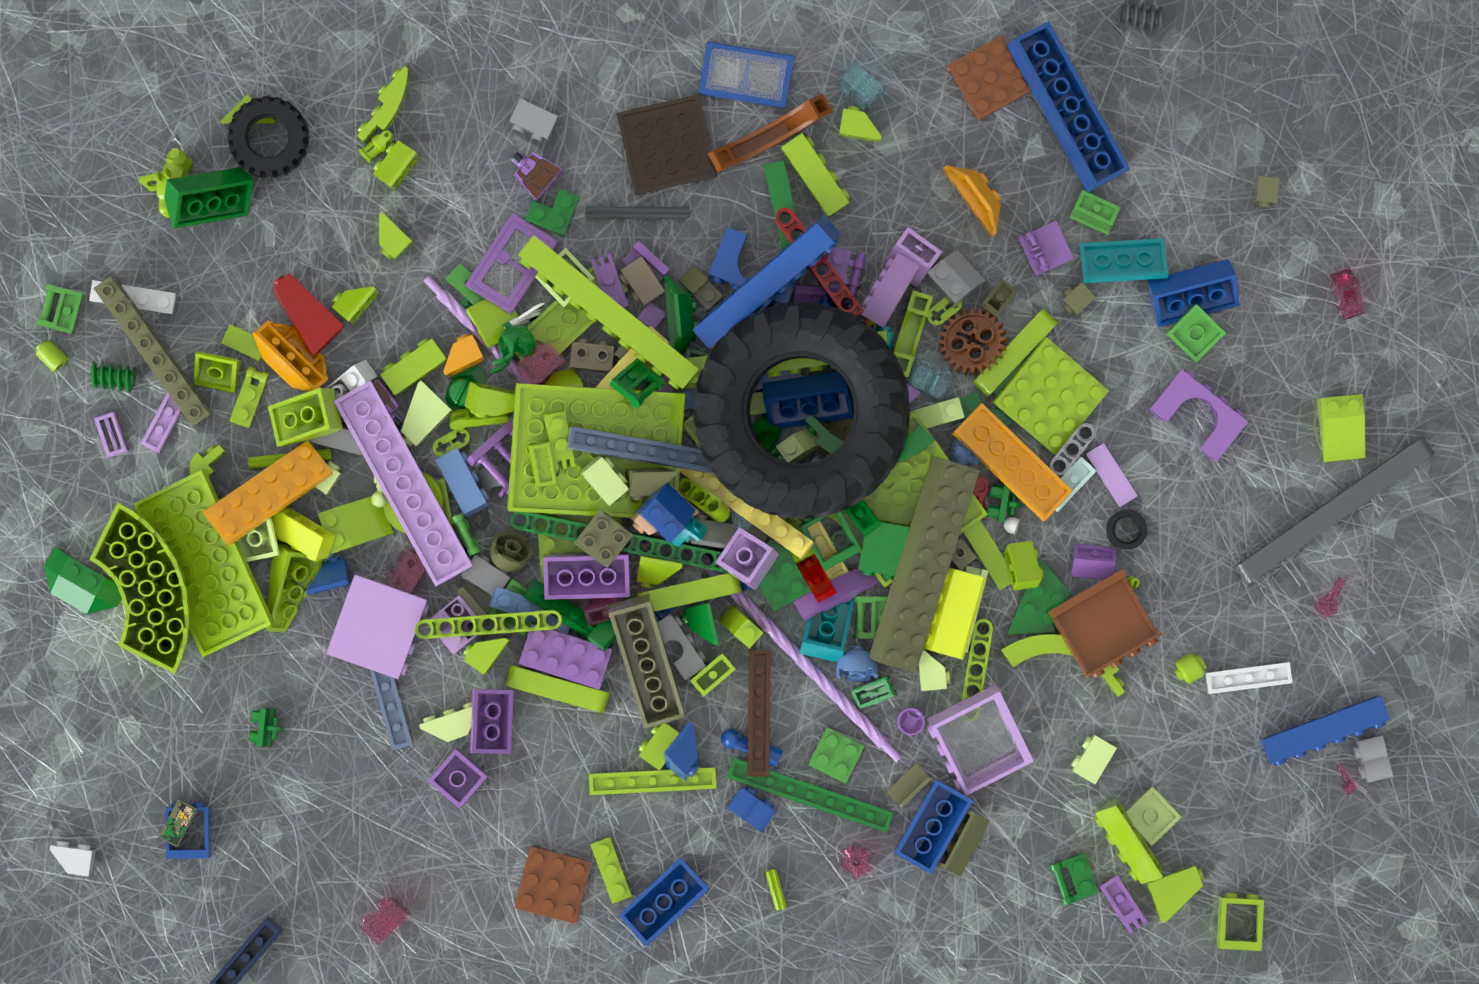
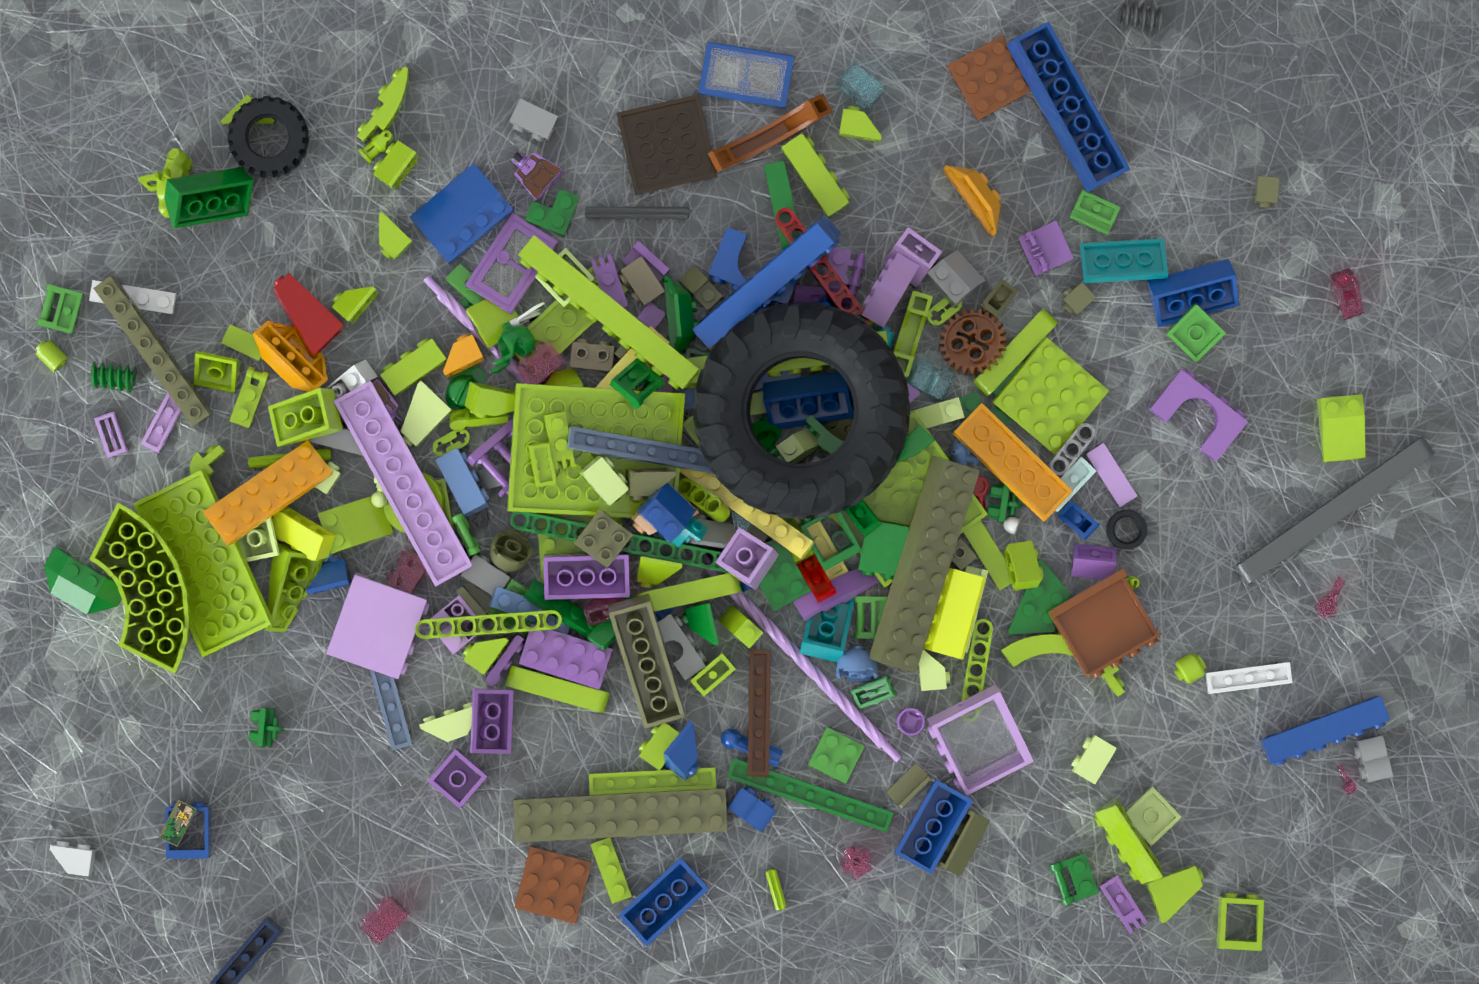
(462, 214): none -> blue slope
(504, 661): none -> medium lavender hinge
(620, 815): none -> olive brick
(1078, 520): none -> blue slope

